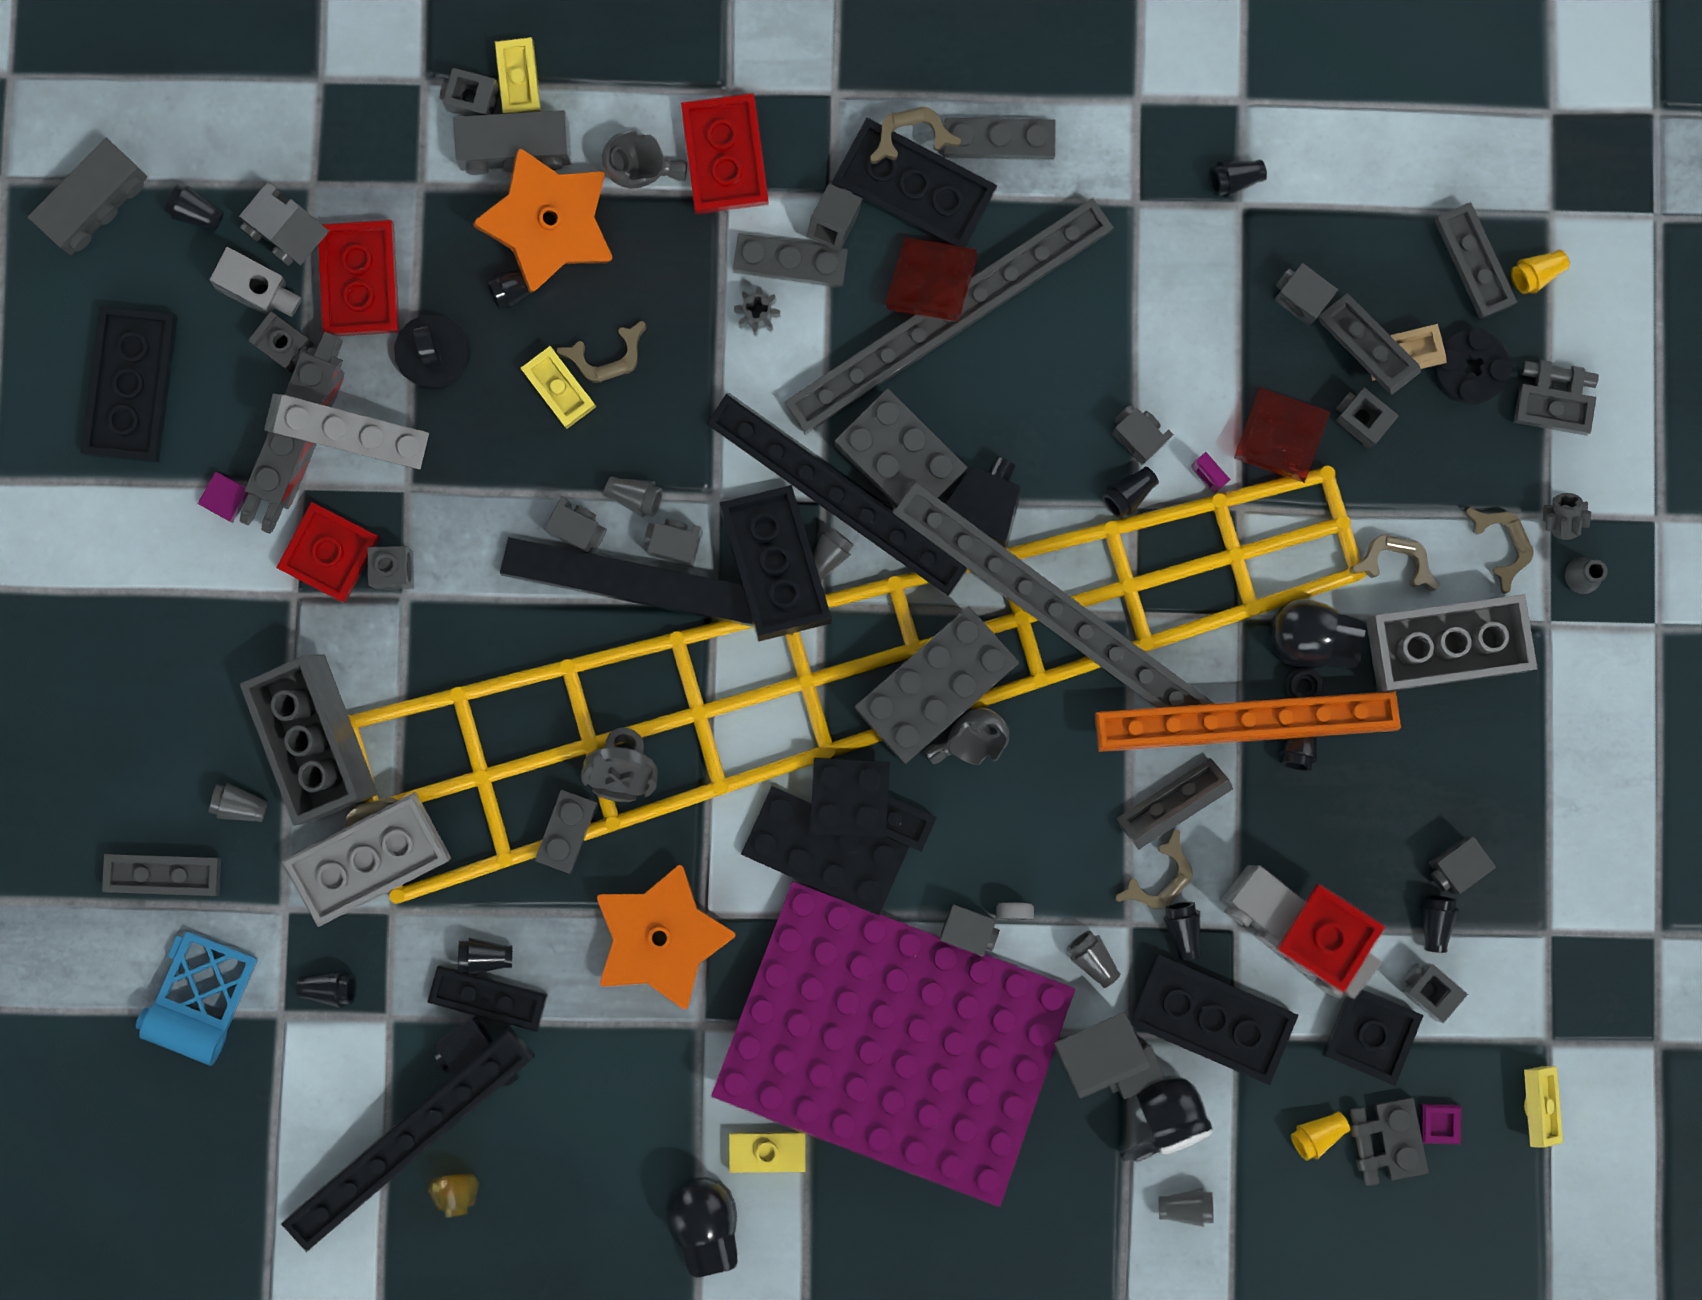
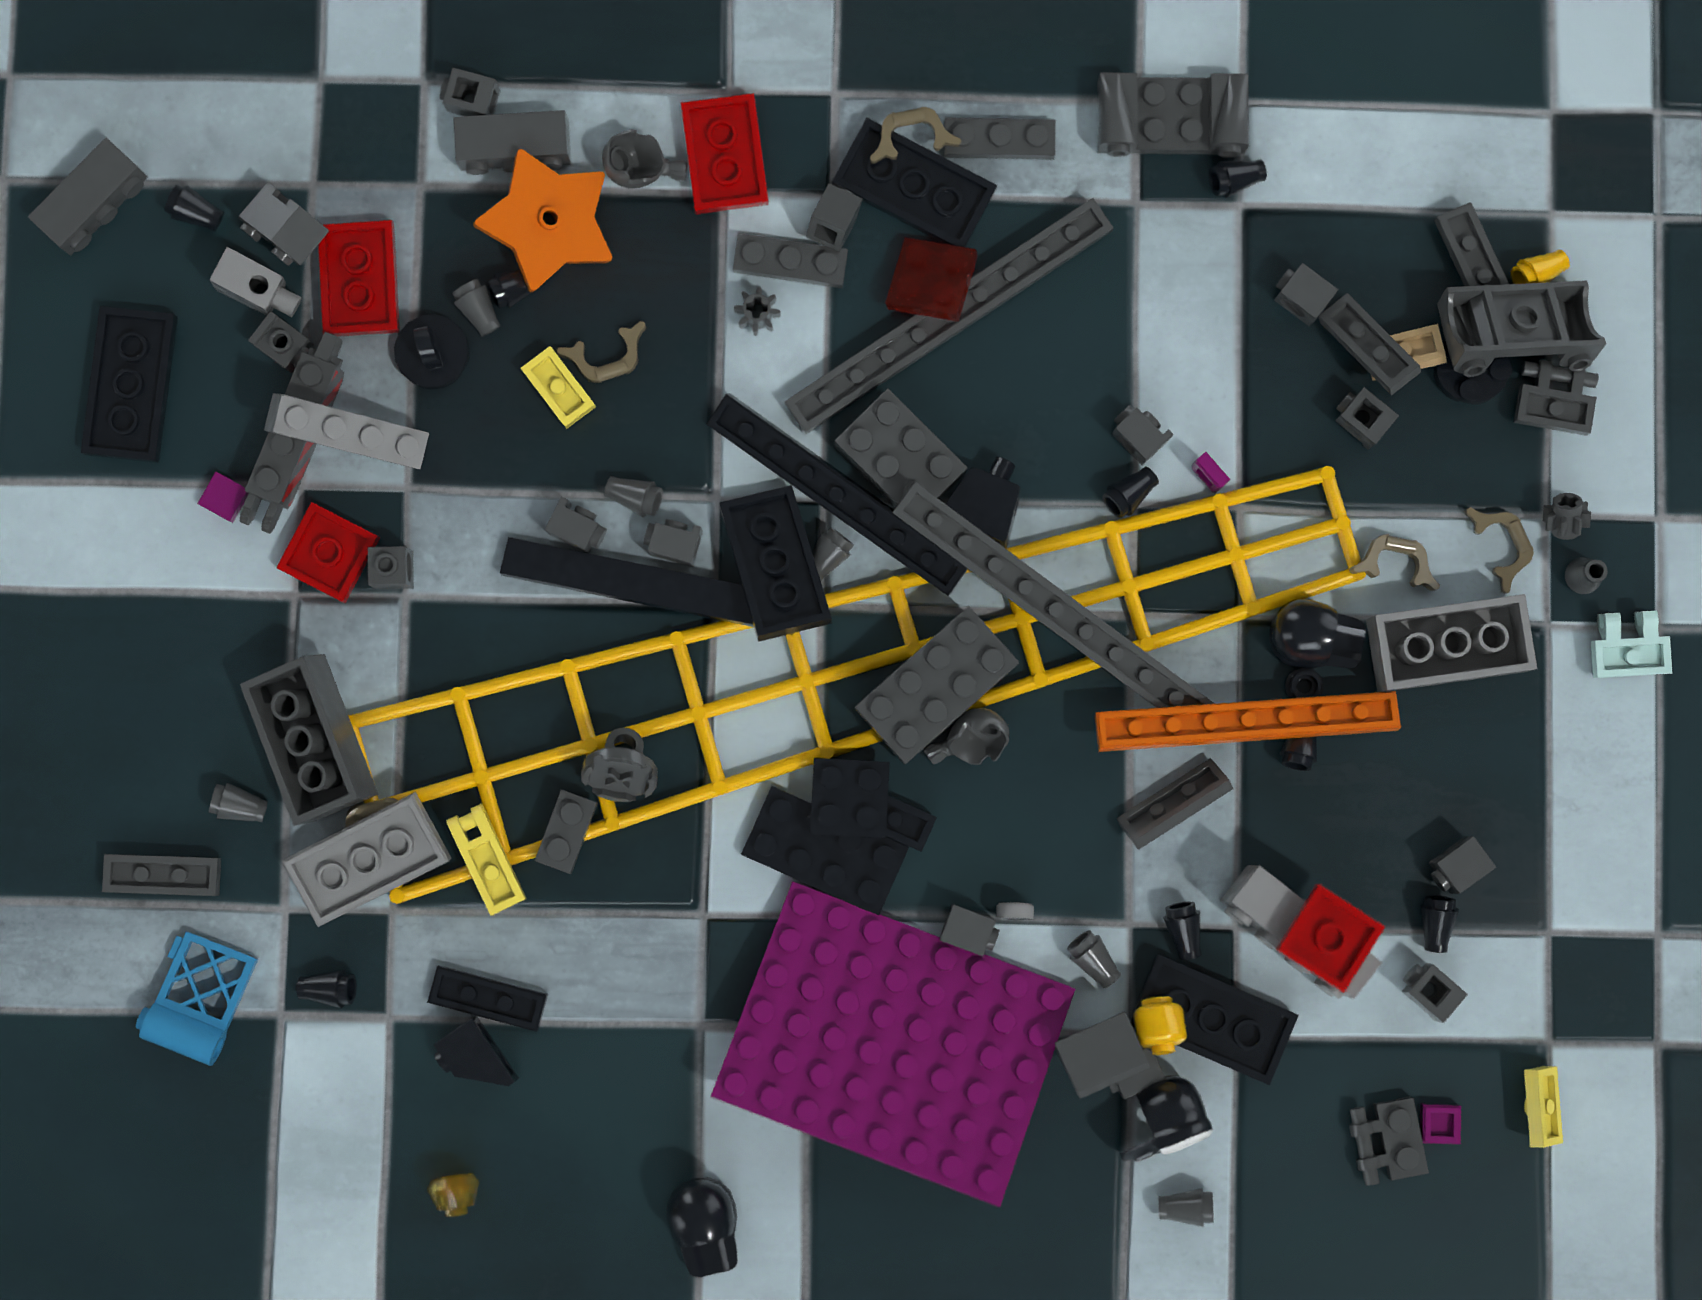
(408, 1139): black tile -> none
(476, 306): none -> dark grey cone
(483, 956): black cone -> none
(486, 861): none -> light yellow plate
(518, 76): light yellow plate -> none
(689, 933): orange plate -> none
(767, 1152): light yellow plate -> none
(1160, 1025): none -> yellow head
(1173, 115): none -> dark grey piece
(1173, 888): dark tan helmet -> none
(1282, 435): clear red plate -> none
(1317, 1136): yellow cone -> none
(1373, 1036): black plate -> none
(1518, 322): none -> dark grey piece
(1630, 656): none -> light aqua plate

